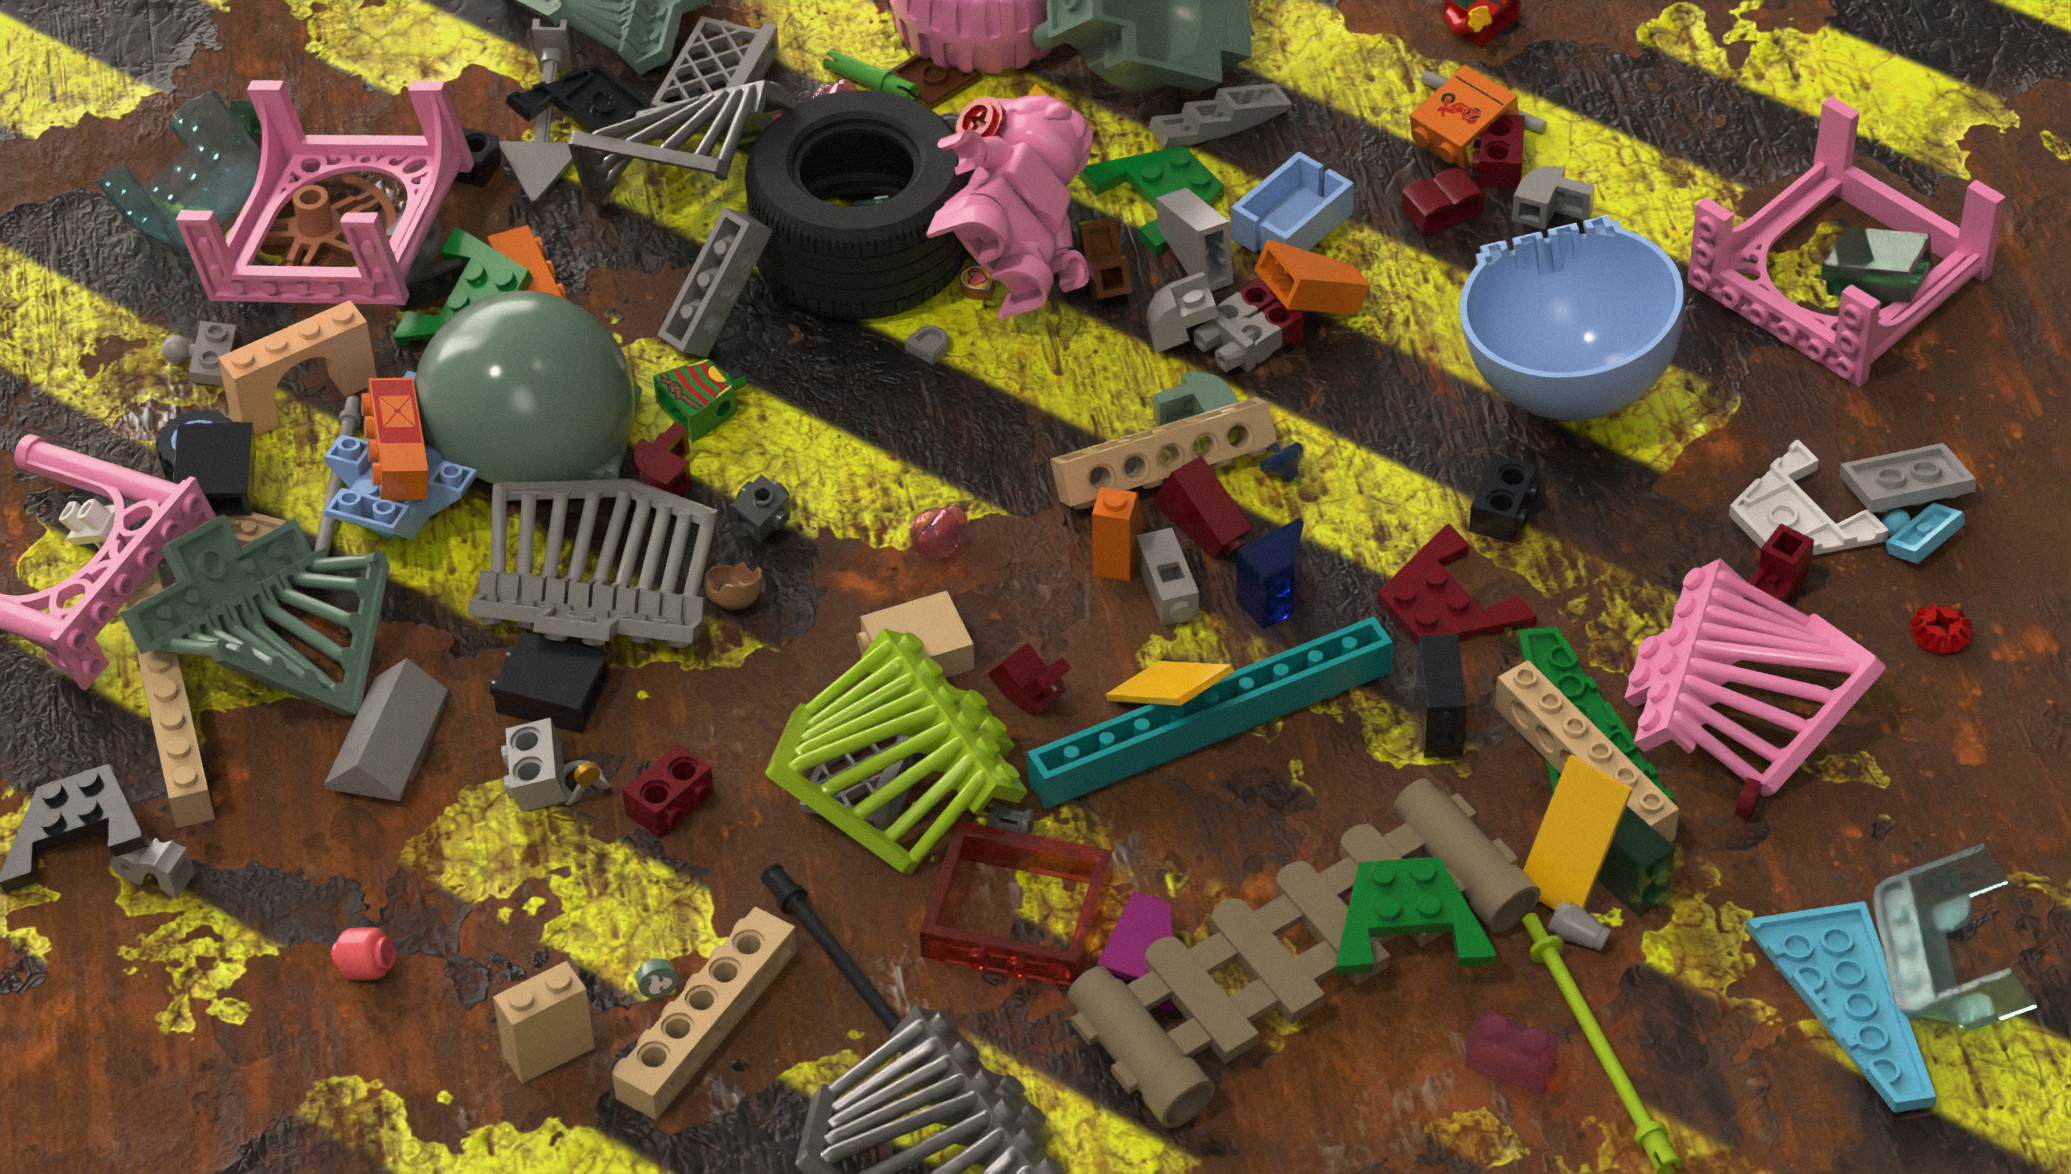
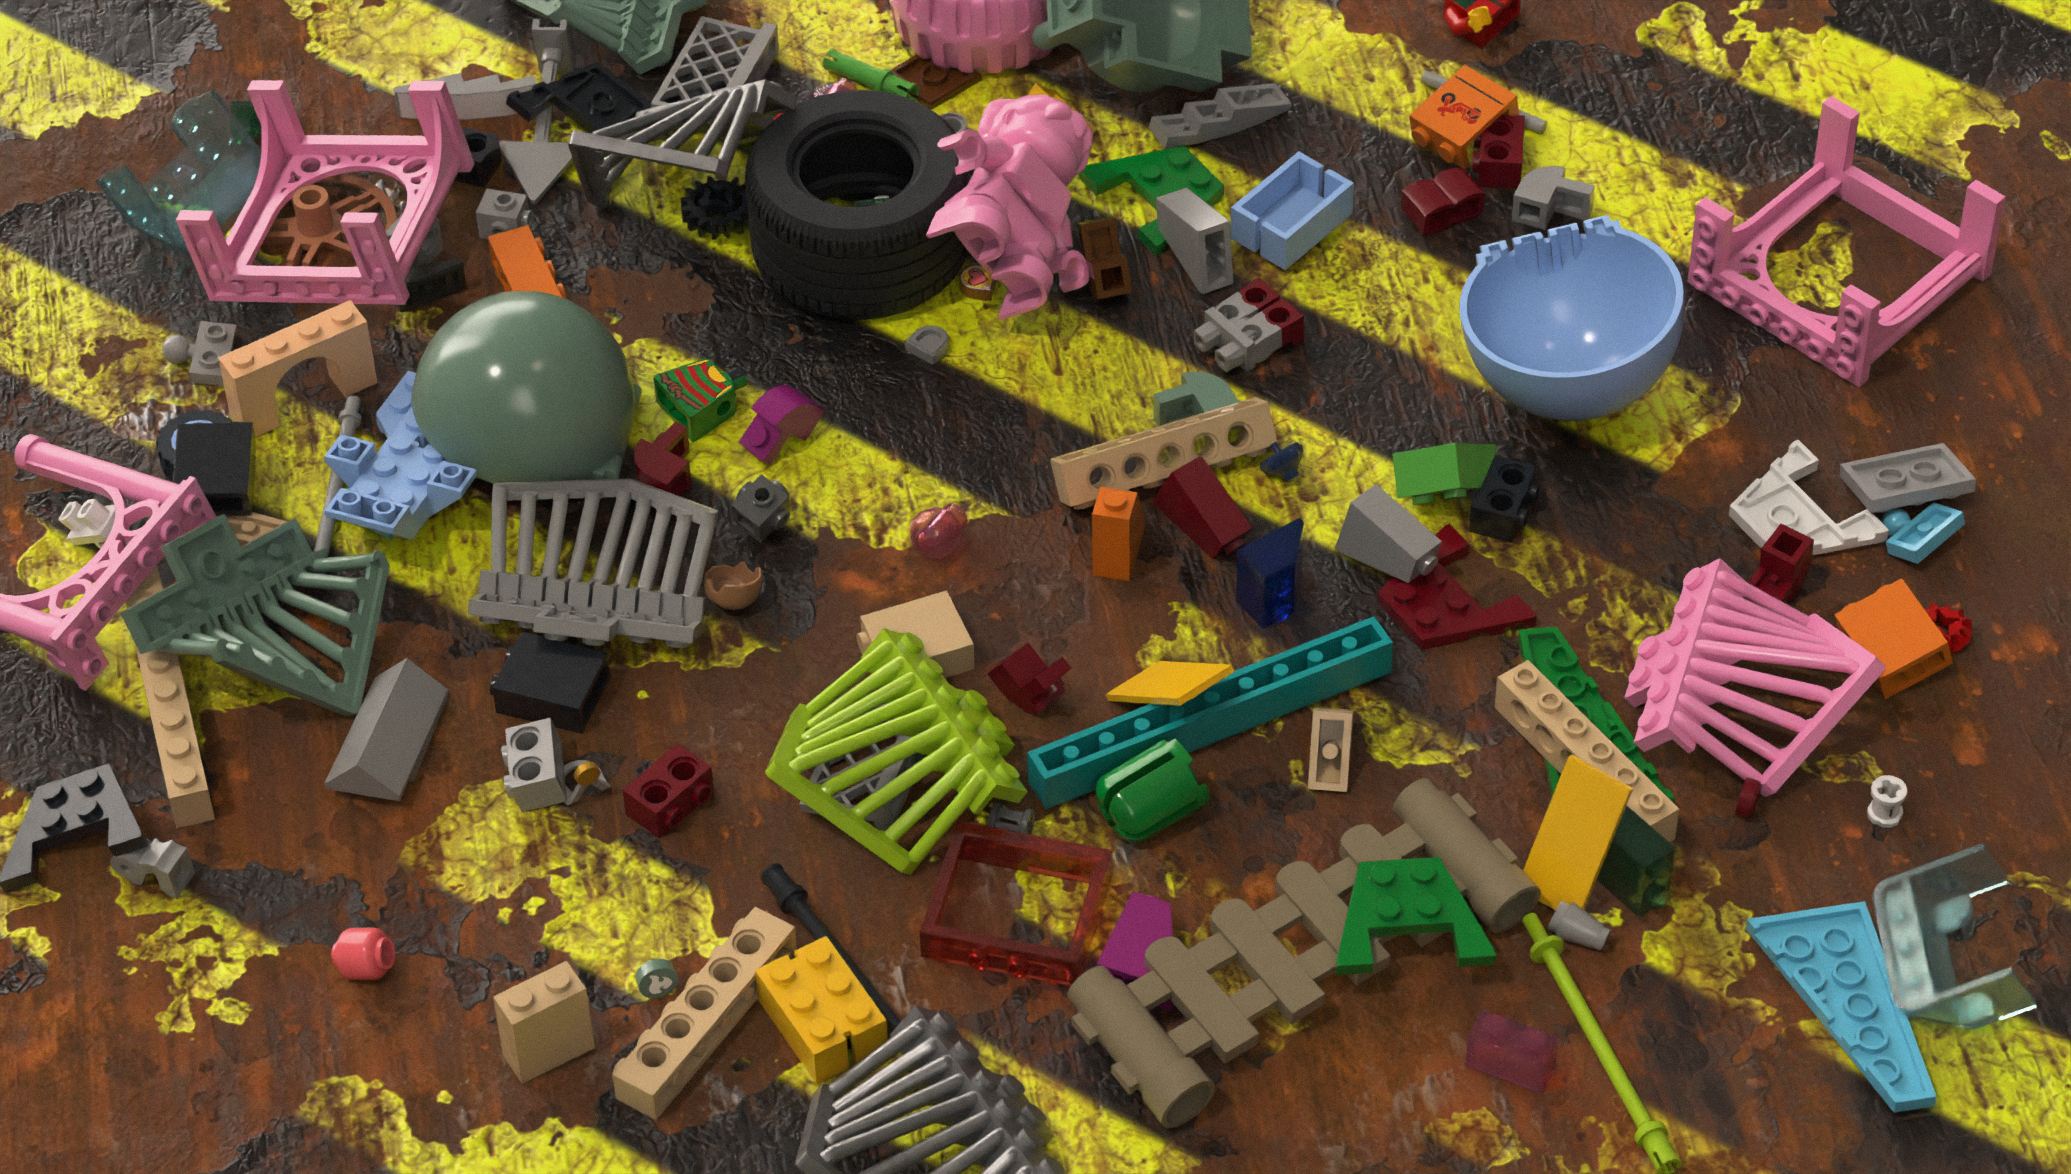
(395, 439): orange brick -> none
(472, 98): none -> slope
(485, 275): green wing -> none
(502, 212): none -> light grey brick
(715, 282): light grey brick -> none
(717, 207): none -> black gear
(779, 414): none -> magenta brick
(817, 1006): none -> yellow piece
(982, 109): gear -> none
(1150, 792): none -> green cylinder
(1167, 576): light grey brick -> none
(1178, 308): light grey brick -> none
(1311, 280): orange slope -> none
(1330, 749): none -> tan slope
(1387, 537): none -> light grey slope
(1441, 471): none -> bright green slope
(1441, 696): black brick -> none
(1878, 262): brick -> none
(1893, 796): none -> white bush
(1898, 634): none -> orange brick

